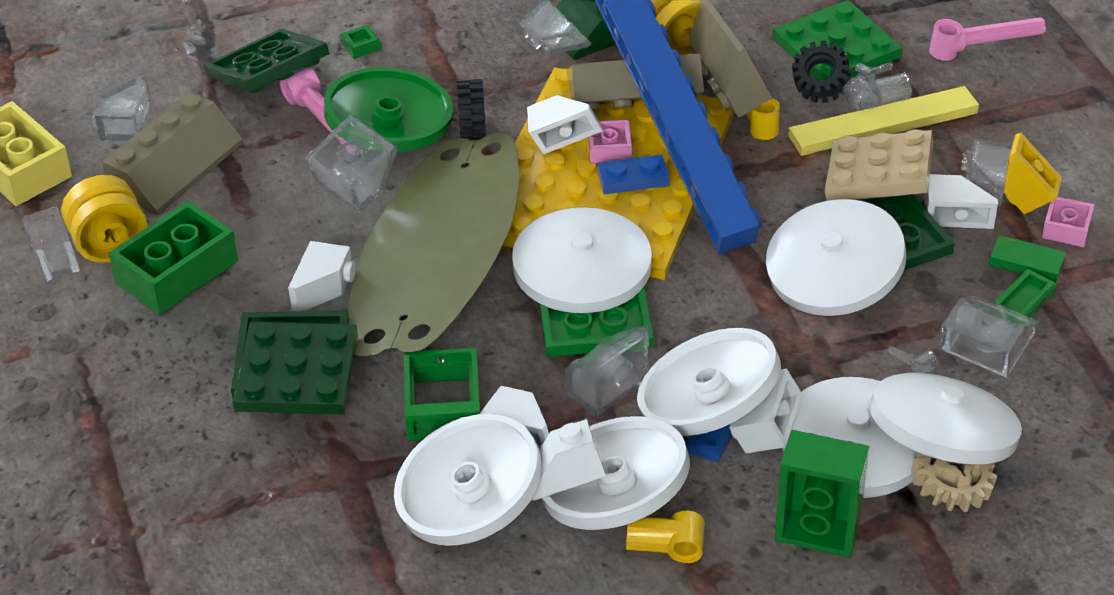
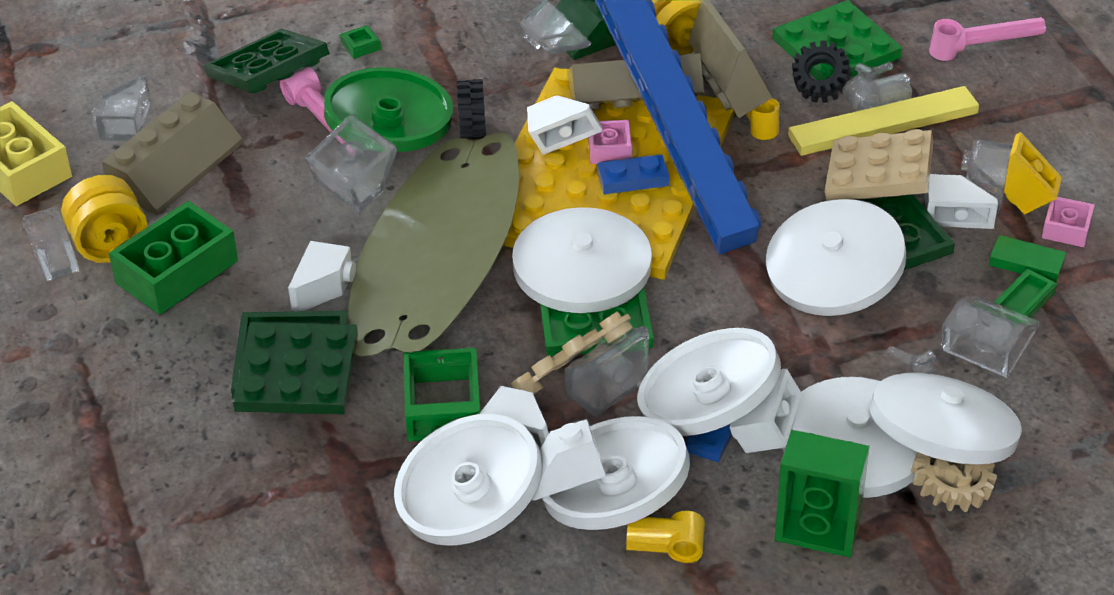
(612, 329): none -> tan plant

